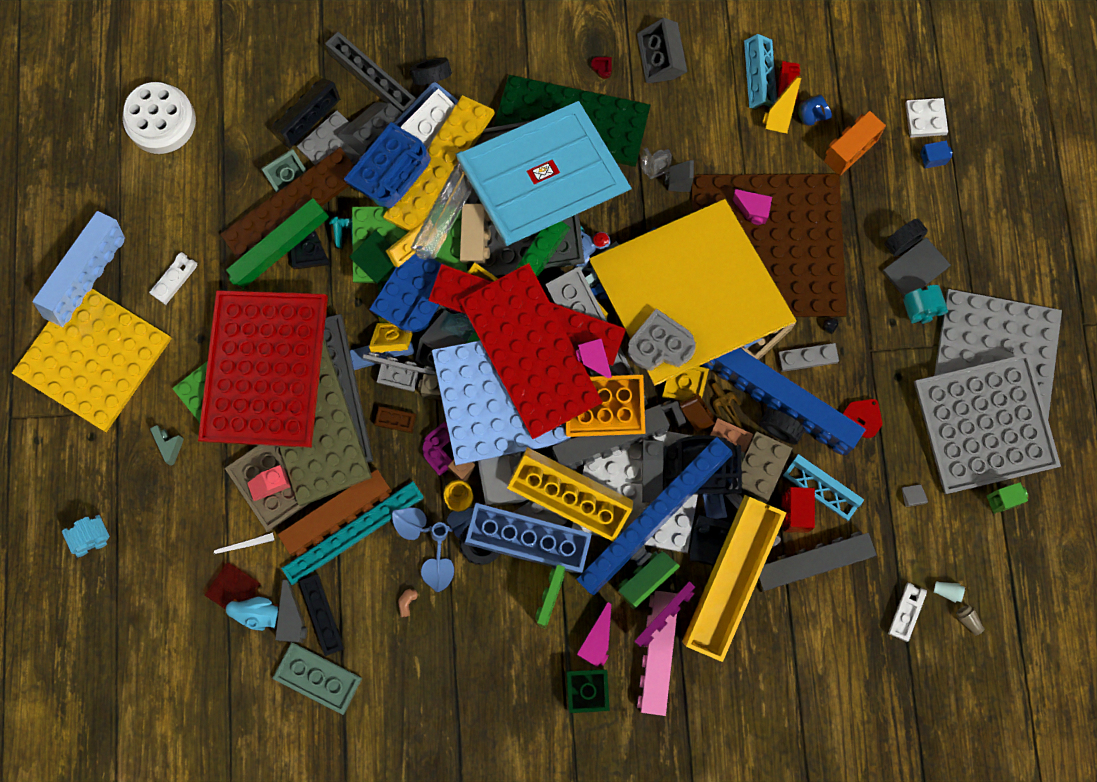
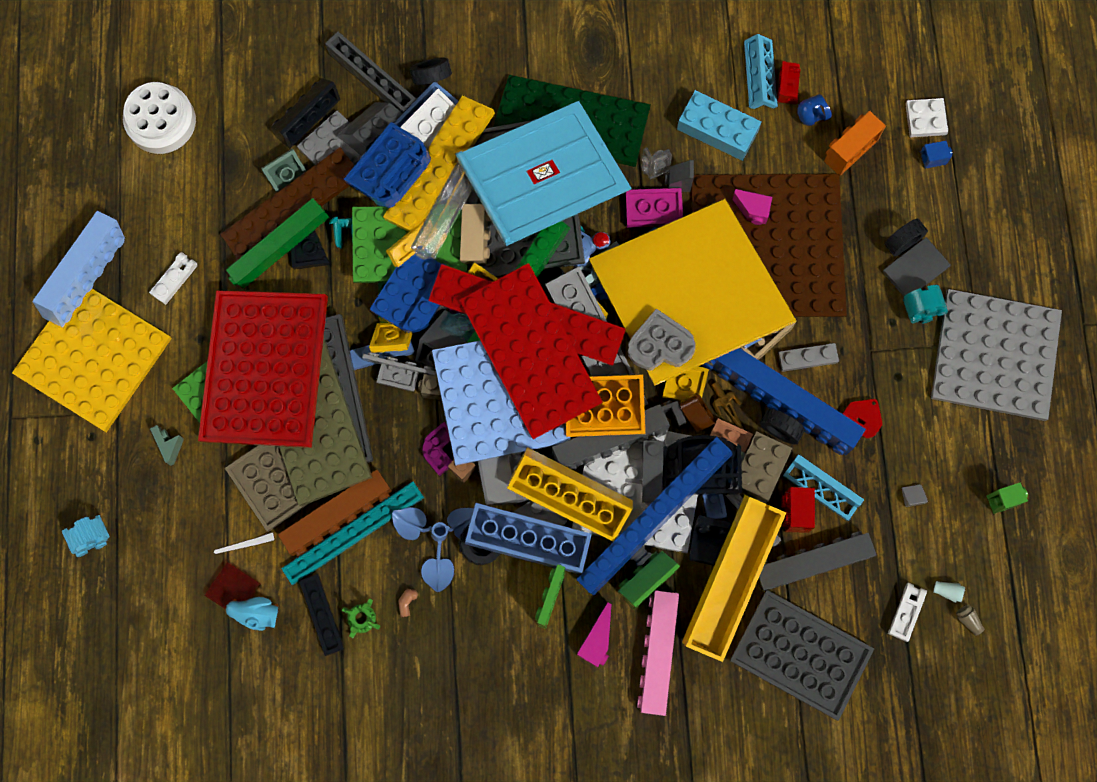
(268, 483): coral slope -> none
(290, 619): dark grey slope -> none
(317, 678): sand green tile -> none
(365, 627): none -> bright green piece
(373, 258): dark green tile -> none
(395, 420): reddish brown plate -> none
(458, 495): yellow hair -> none
(588, 691): dark green brick -> none
(594, 357): dark pink slope -> none
(603, 66): dark red tile -> none
(653, 207): none -> dark pink plate
(662, 51): dark grey slope -> none
(671, 609): magenta plate -> none
(718, 125): none -> medium azure brick
(781, 111): yellow slope -> none
(802, 655): none -> dark grey plate
(830, 325): black hinge -> none
(987, 423): light grey plate -> none

